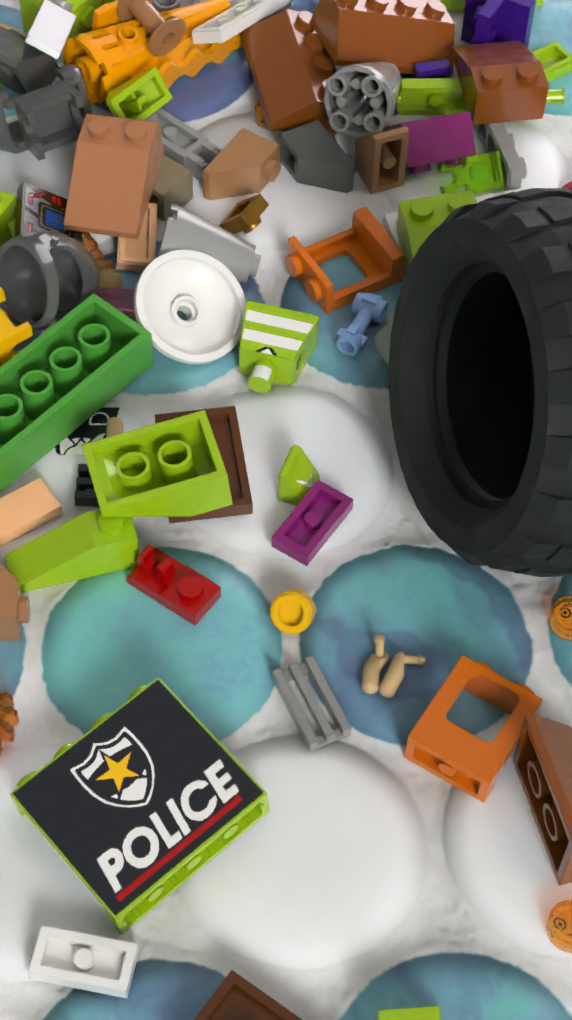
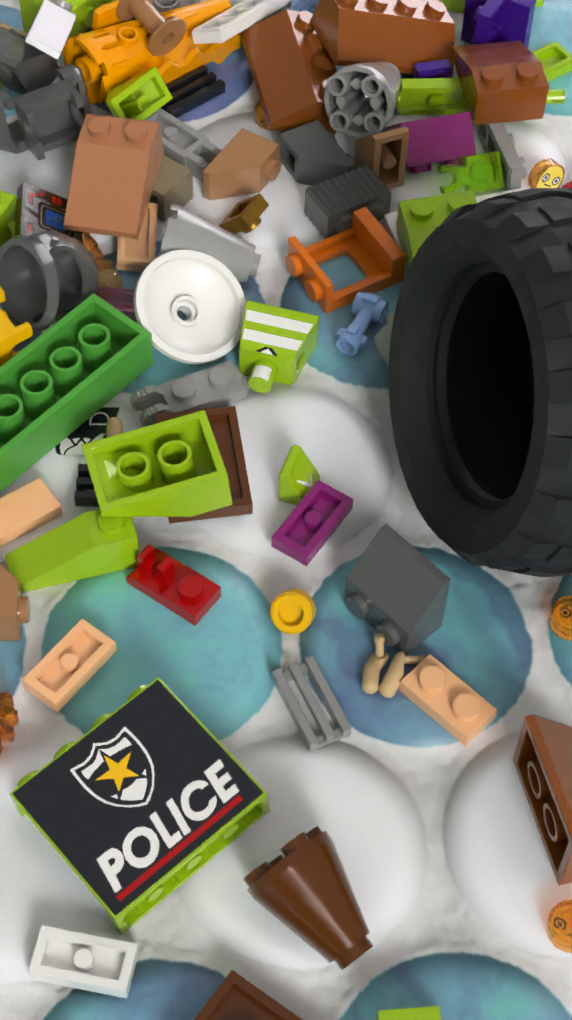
(69, 665): none -> light nougat plate
(185, 86): none -> black tile
(197, 391): none -> light grey hinge
(313, 897): none -> reddish brown cone
(333, 202): none -> dark grey brick
(397, 591): none -> dark grey slope
(447, 700): none -> light nougat plate
(457, 754): orange window -> none
(546, 174): none -> tile

